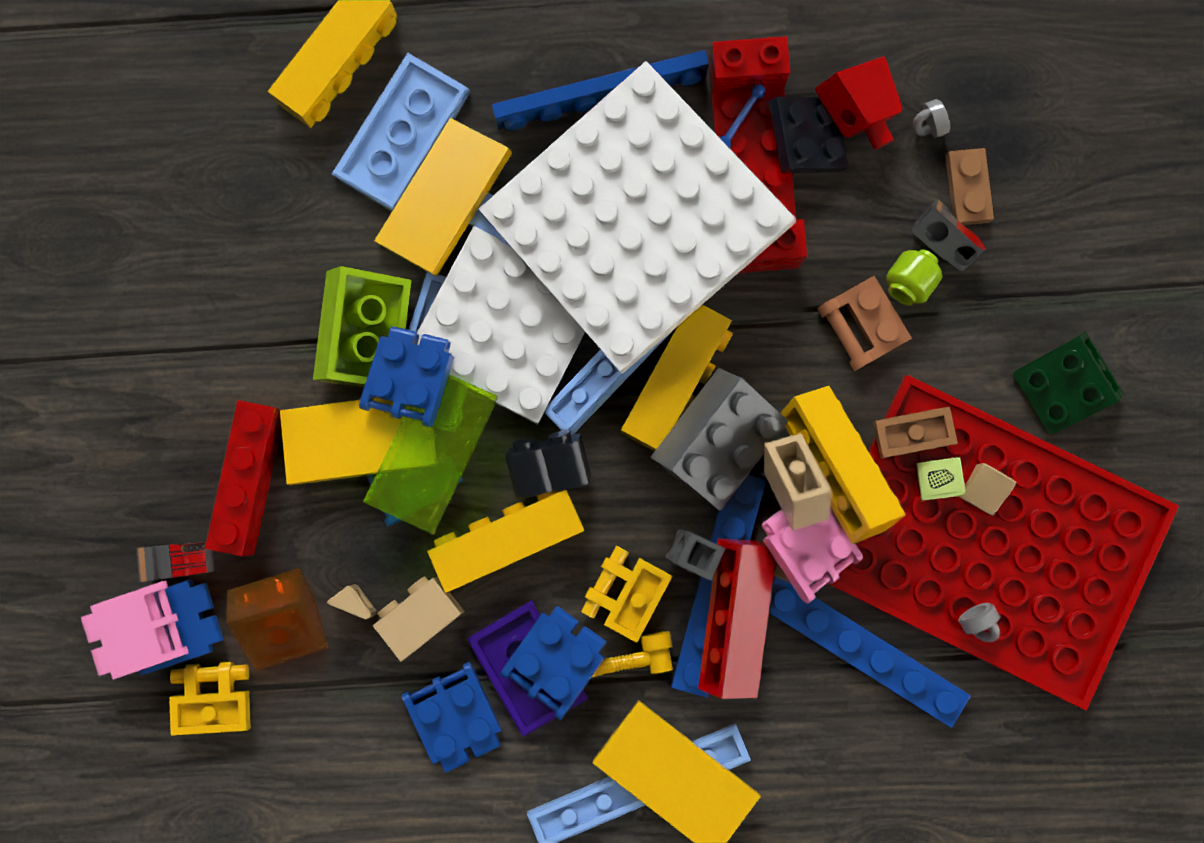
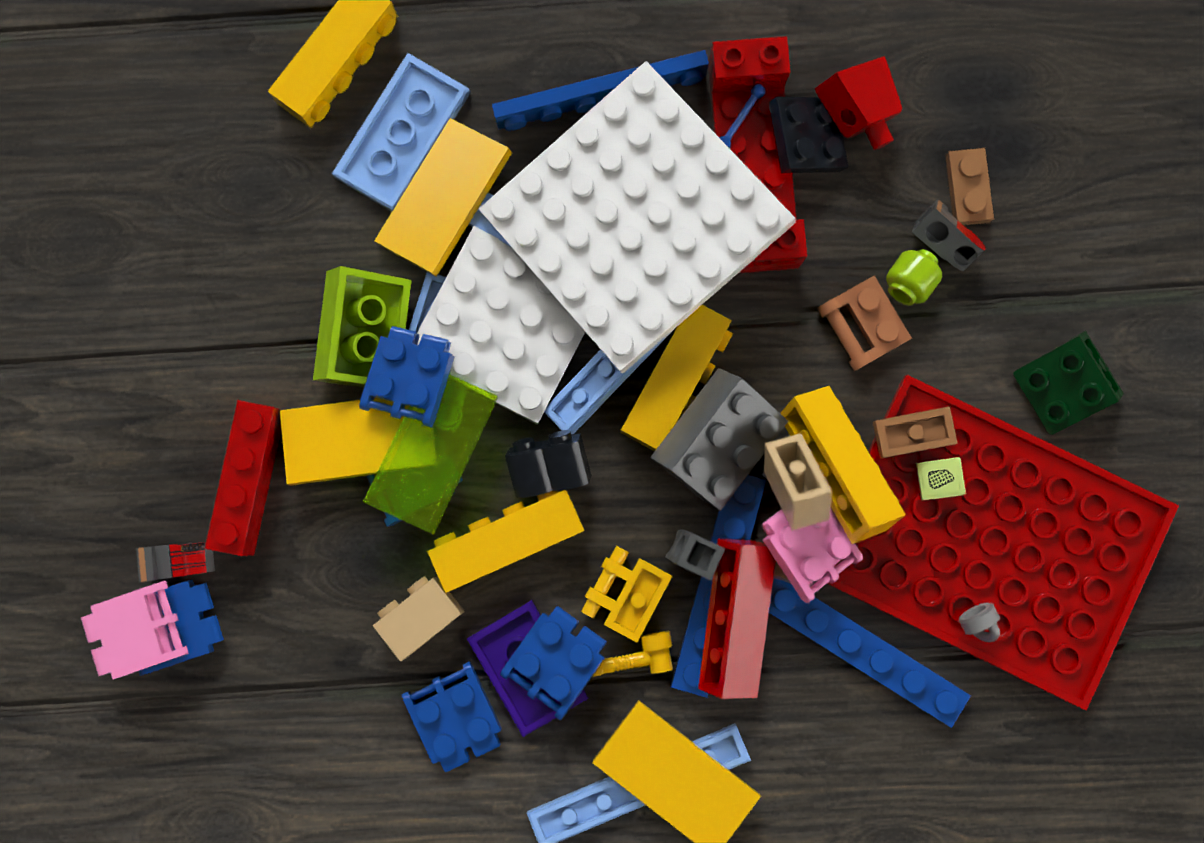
(209, 711): yellow plate -> none
(276, 619): clear orange slope -> none
(353, 601): tan slope -> none
(935, 117): light grey tile -> none
(987, 488): tan slope -> none

